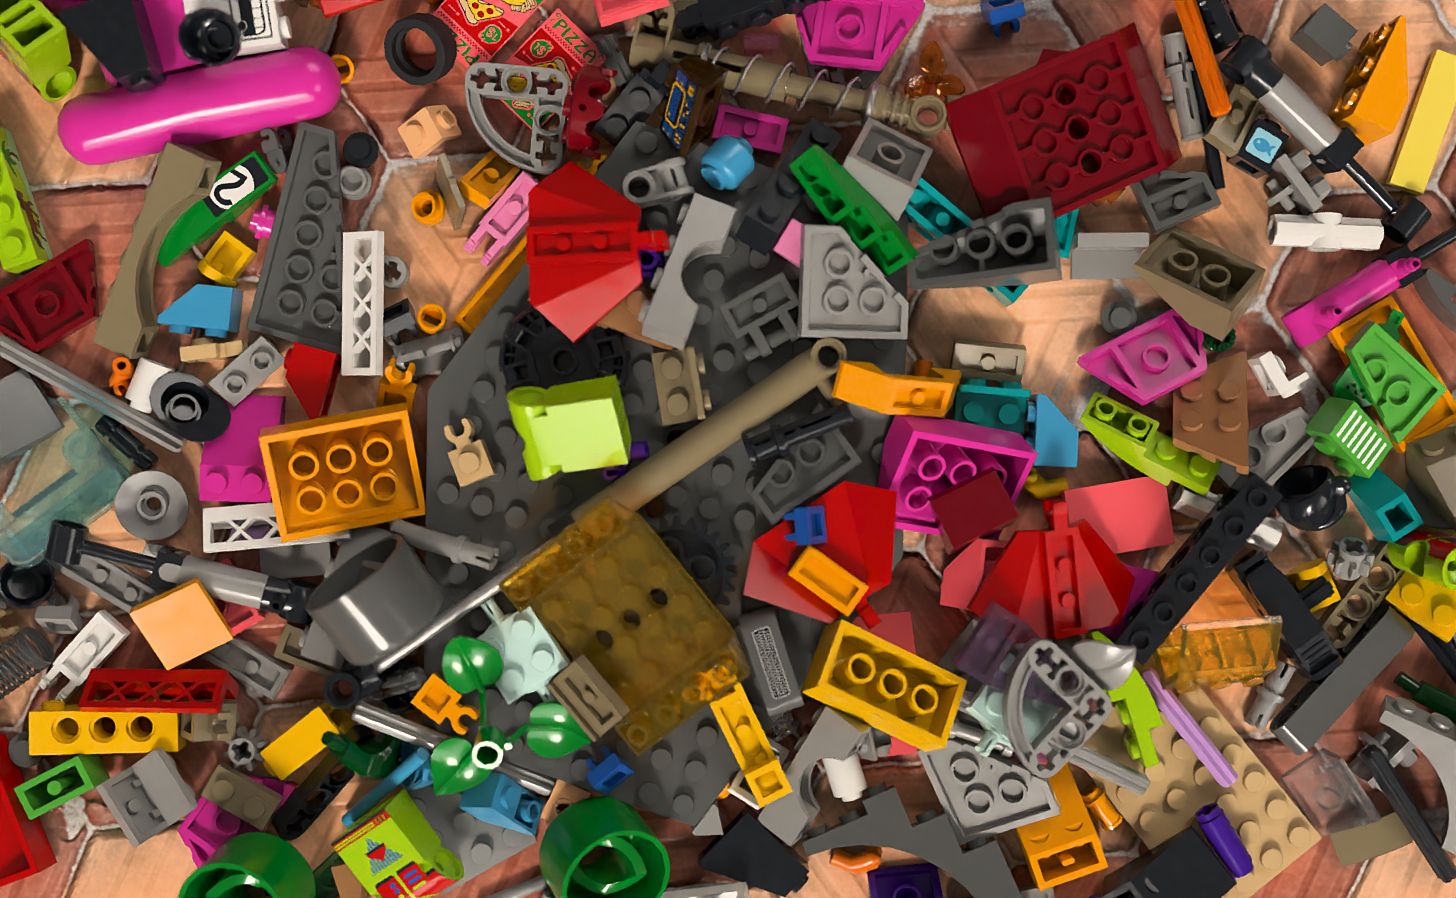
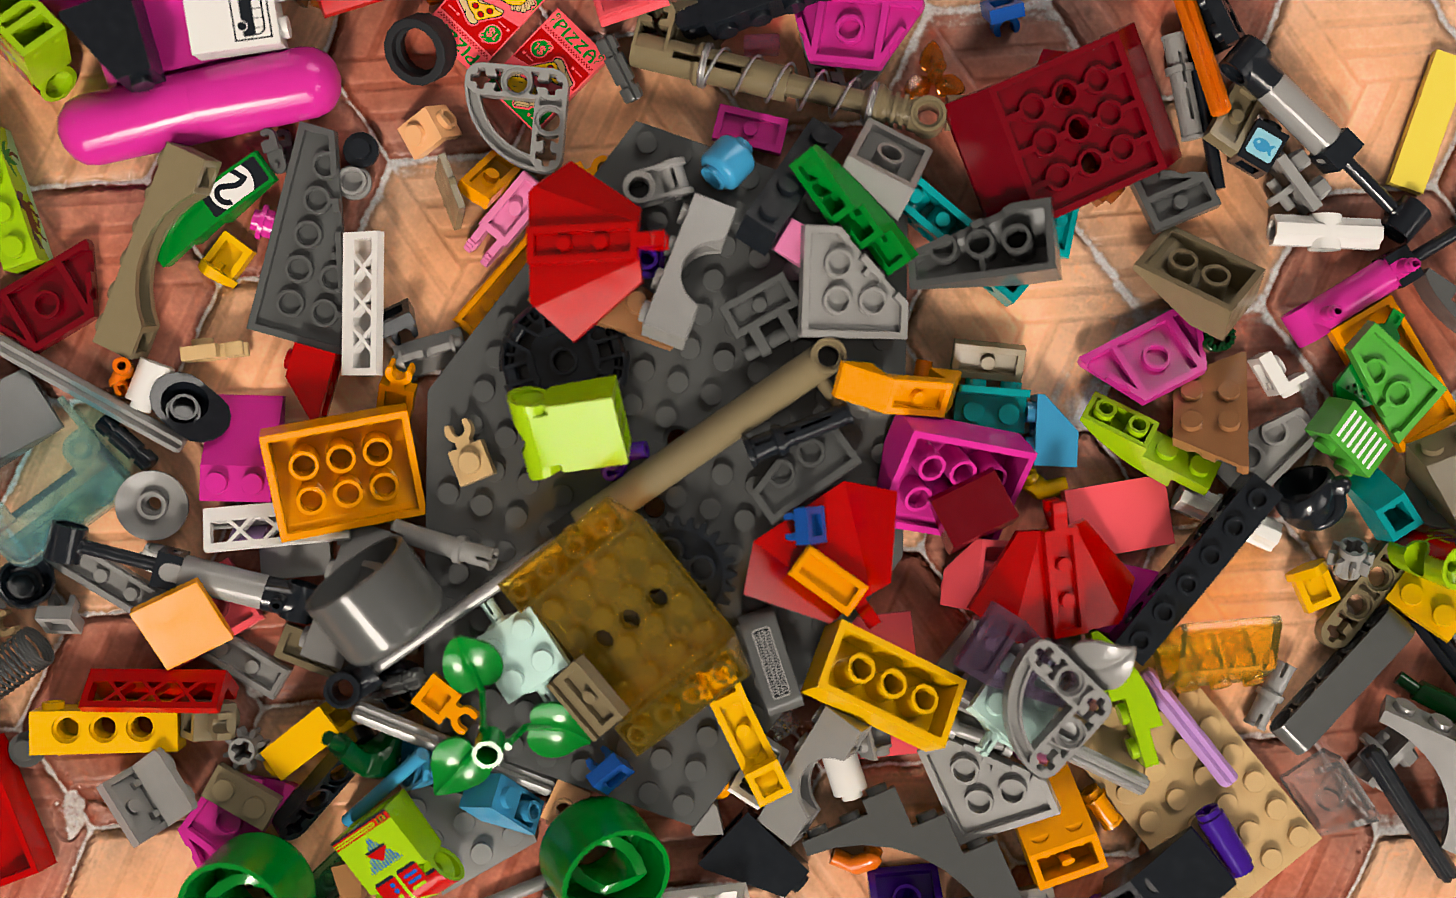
(61, 784): bright green brick -> none
(86, 651): white hinge -> none
(207, 308): dark azure slope -> none
(210, 37): black hair -> none
(247, 370): light grey hinge -> none
(343, 61): light orange hinge -> none
(401, 267): light grey bush -> none
(421, 203): light orange plate -> none
(435, 313): light orange hinge -> none
(585, 109): dark red plate -> none
(634, 103): black hinge -> none
(680, 385): dark tan bracket -> none
(691, 102): dark brown slope -> none
(1106, 255): light grey panel -> none
(1118, 318): dark grey plate -> none
(1272, 595): black piece -> none
(1324, 35): dark grey brick -> none
(1371, 839): dark tan slope -> none
(1376, 85): light orange slope -> none

